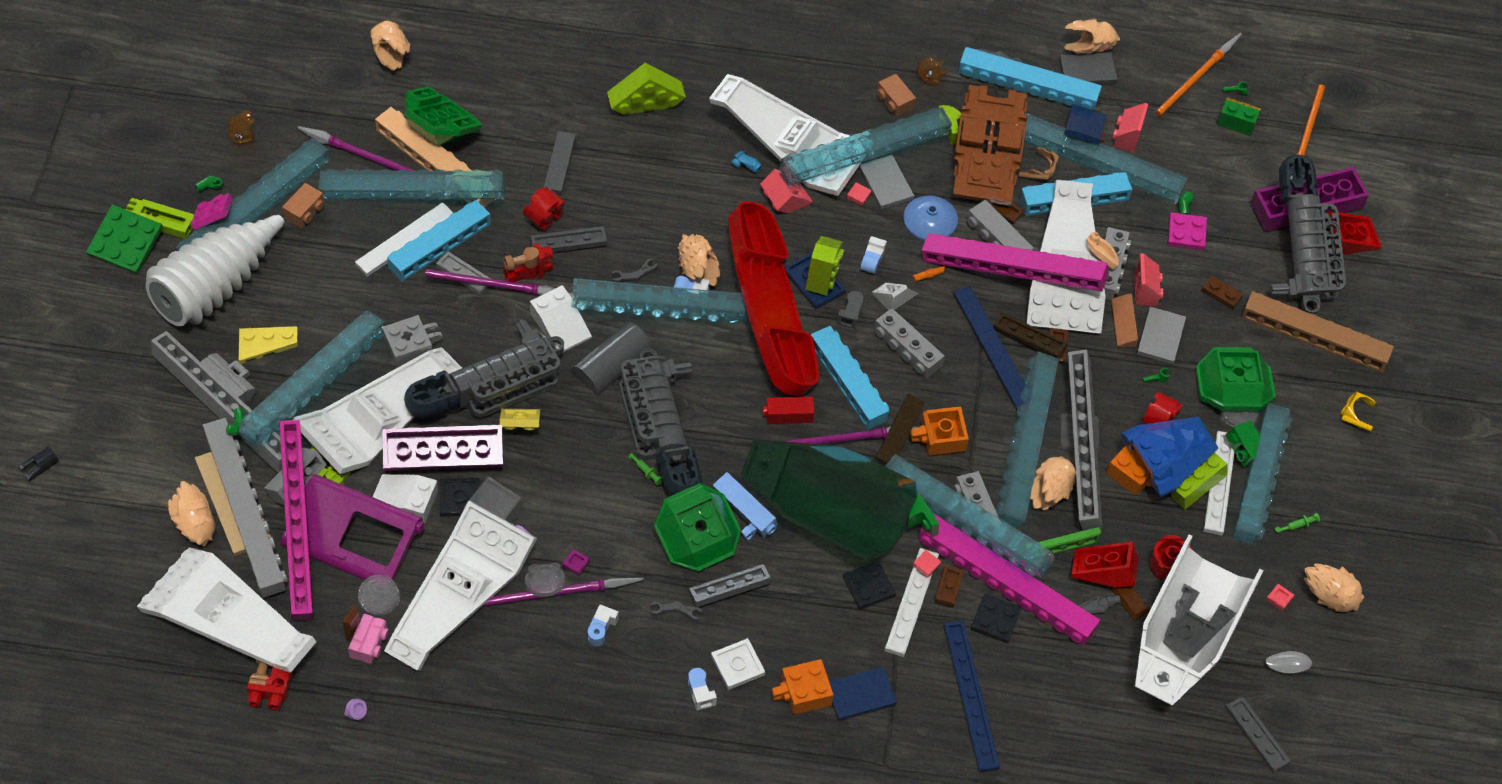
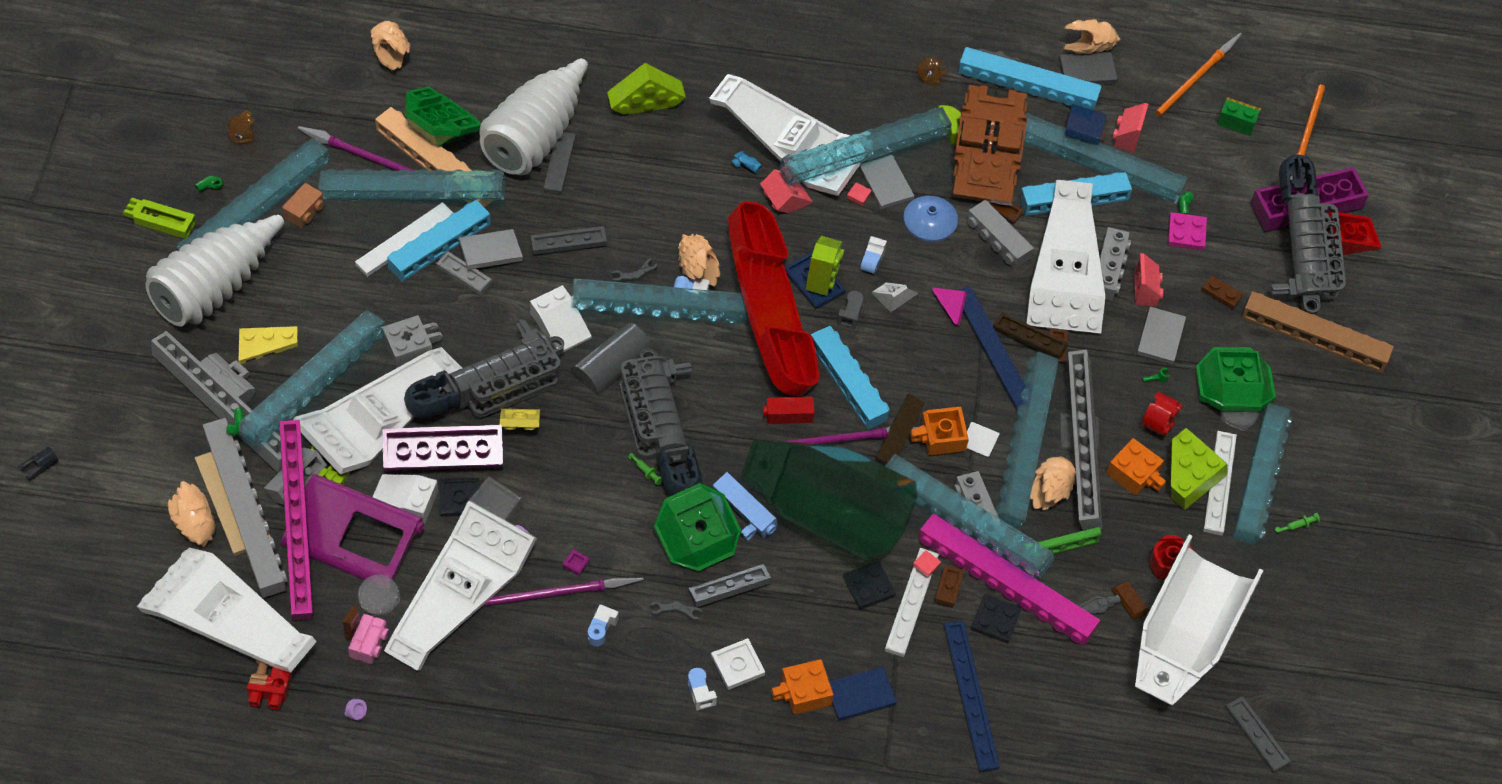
(124, 239): green plate -> none
(211, 211): dark pink plate -> none
(490, 249): none -> light grey tile
(527, 288): magenta piece -> none
(529, 265): red hips -> none
(532, 119): none -> white cone
(544, 208): red brick -> none
(545, 579): clear tile -> none
(896, 95): nougat brick -> none
(909, 343): light grey brick -> none
(922, 514): green slope -> none
(927, 274): orange piece -> none
(953, 302): none -> dark pink tile
(981, 439): none -> white sticker
(1015, 262): dark pink brick -> none
(1052, 159): medium nougat helmet -> none
(1103, 250): light nougat arm -> none
(1107, 564): red slope -> none
(1124, 321): nougat slope -> none
(1171, 450): blue wedge -> none
(1191, 632): dark grey wing -> none
(1241, 87): green hand -> none
(1244, 441): green slope -> none
(1280, 597): coral tile -> none
(1289, 662): light grey arm -> none
(1334, 587): light nougat head -> none
(1348, 412): yellow helmet -> none

